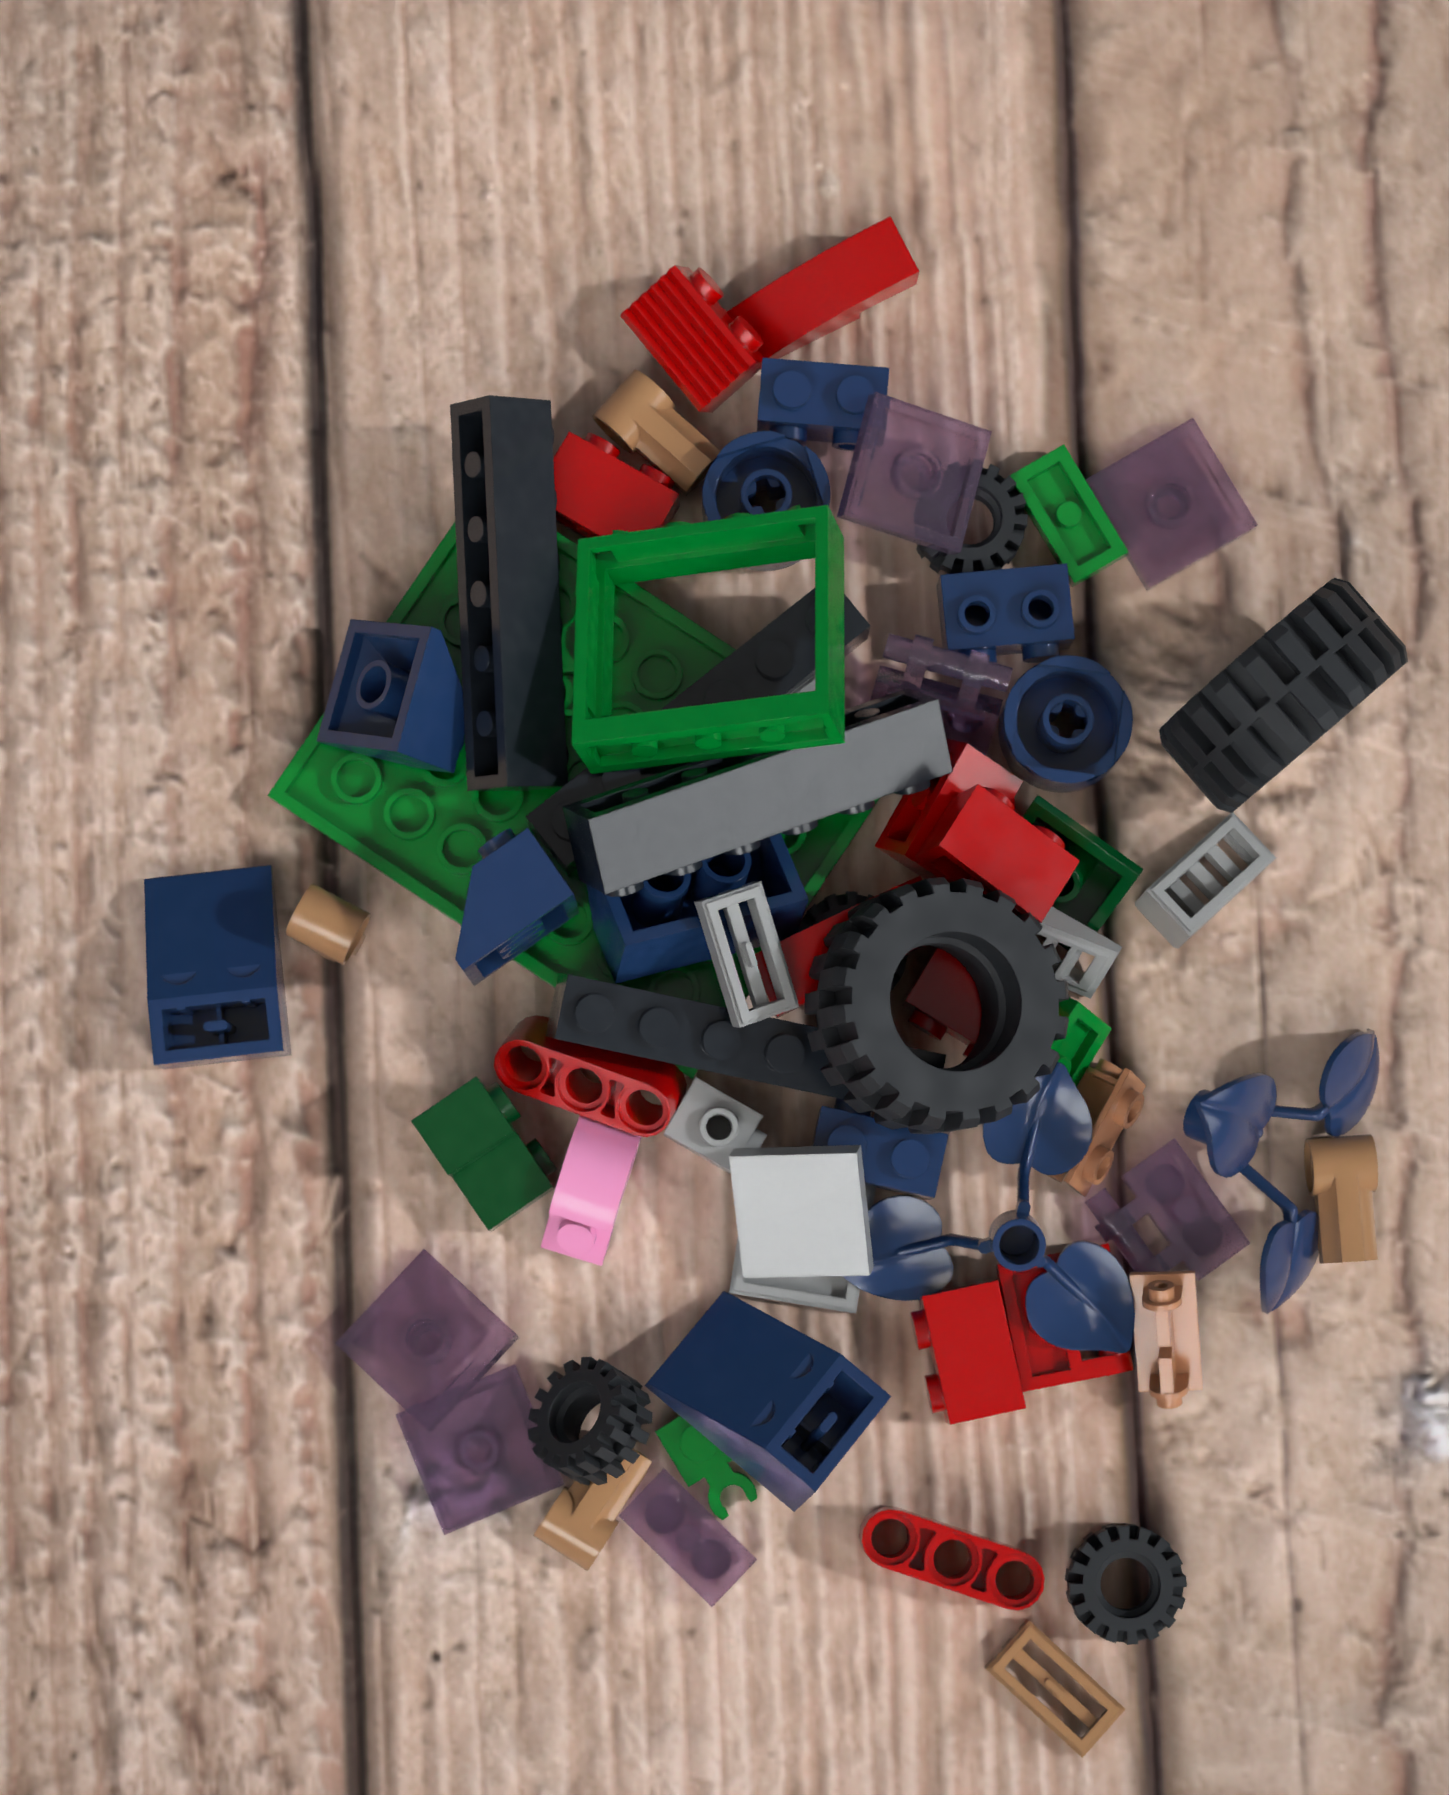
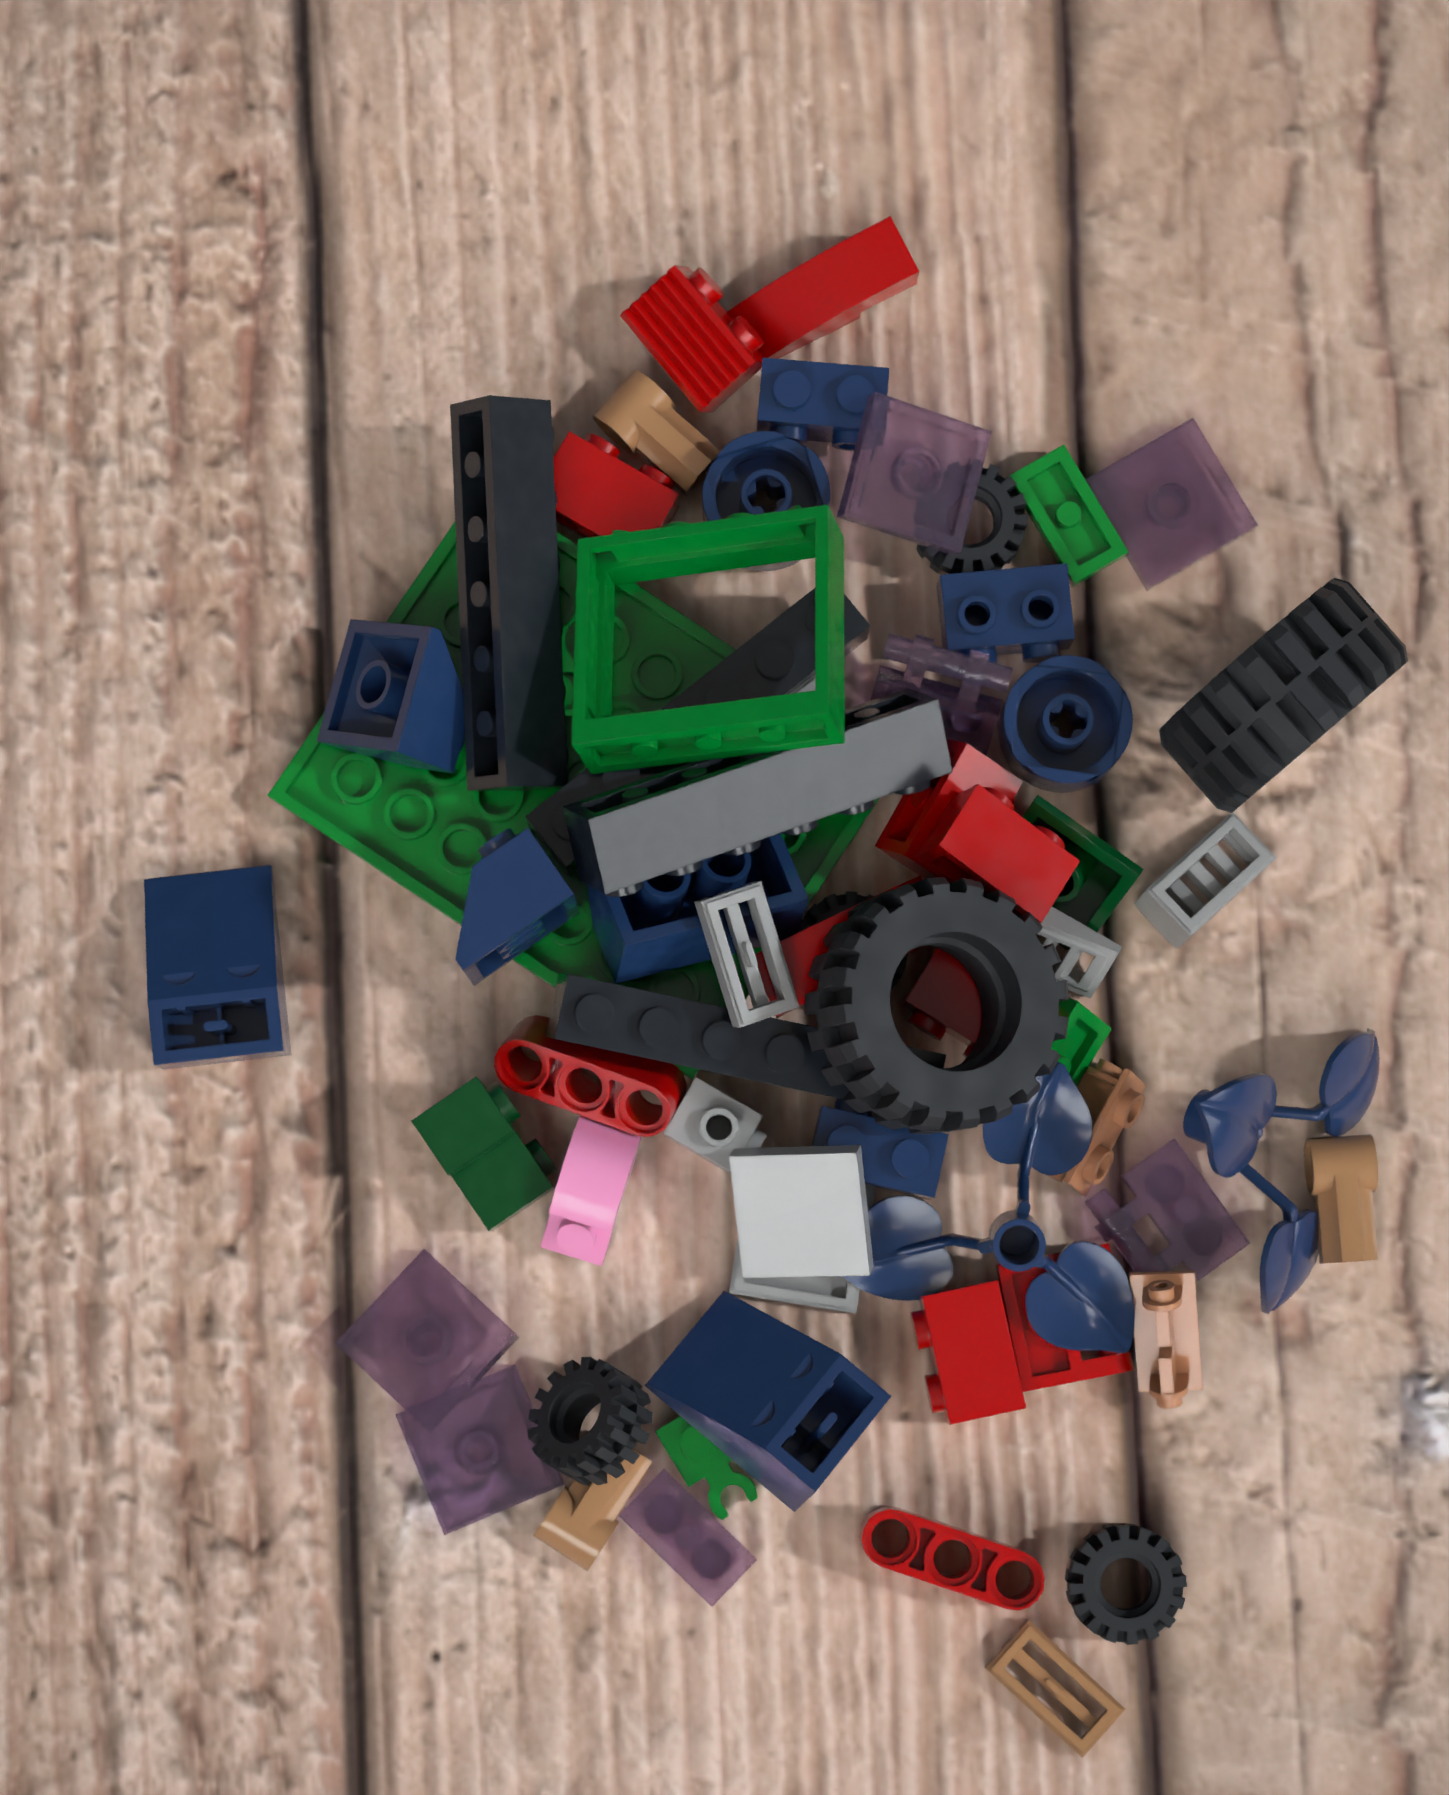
(328, 924): medium nougat piece -> none

